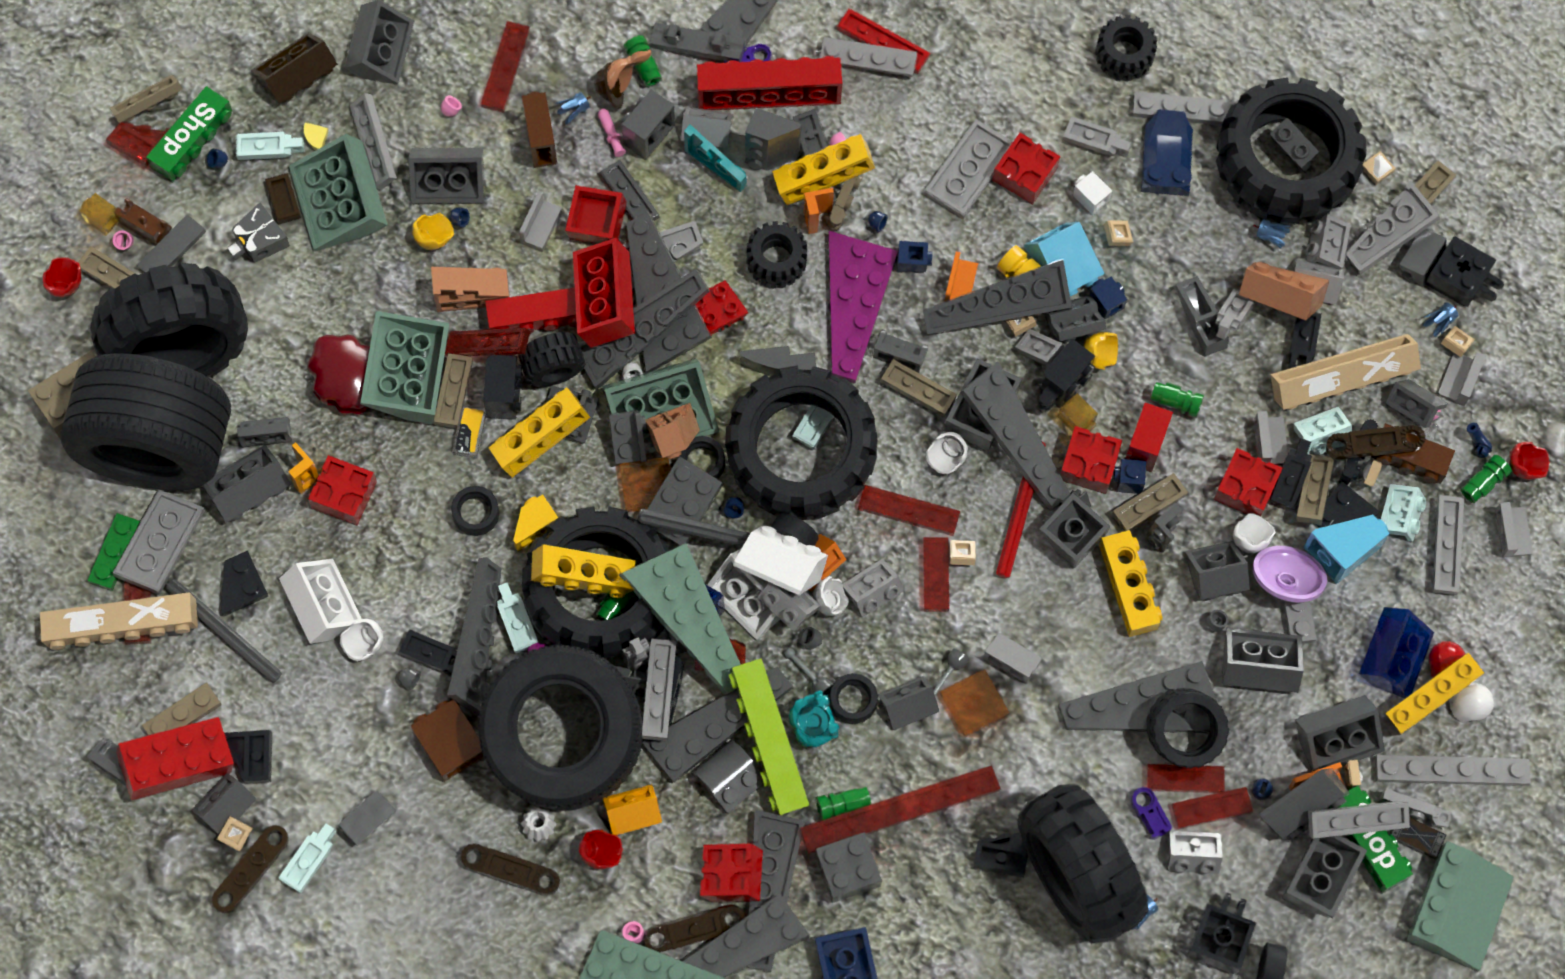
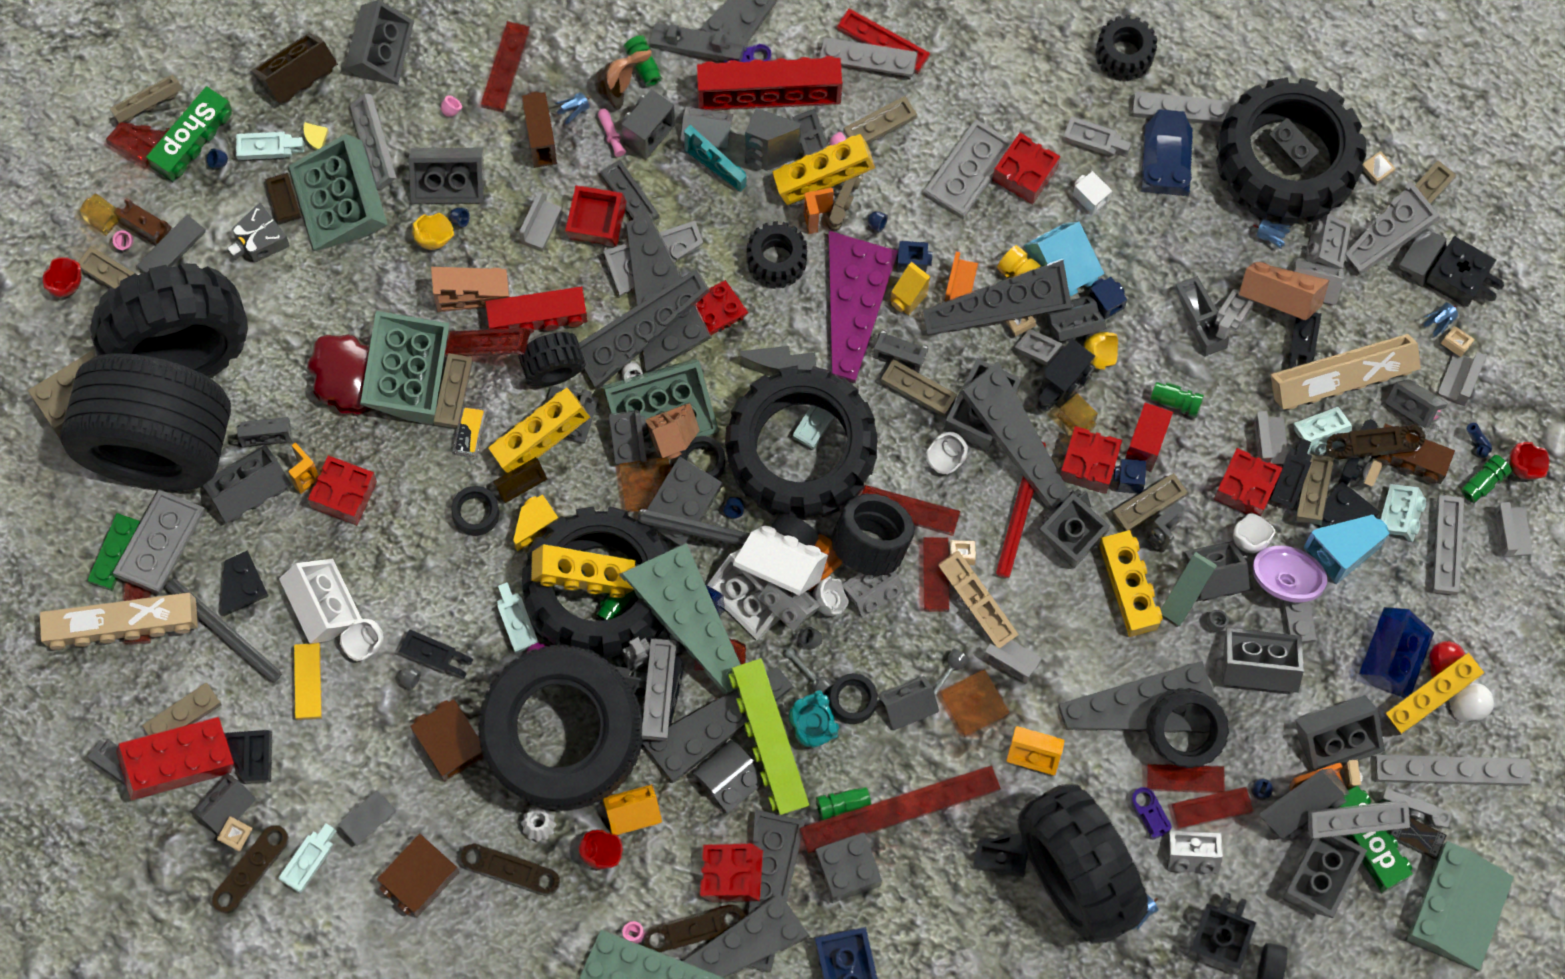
(308, 681): none -> yellow tile
(417, 876): none -> reddish brown brick
(472, 662): dark grey wing -> none
(502, 387): black hinge -> none
(520, 480): none -> dark brown tile
(603, 292): red brick -> none
(867, 553): none -> black tyre
(882, 121): none -> dark tan plate
(910, 289): none -> yellow slope
(978, 599): none -> tan slope
(1035, 750): none -> light orange panel
(1118, 233): tan tile -> none
(1188, 588): none -> sand green tile

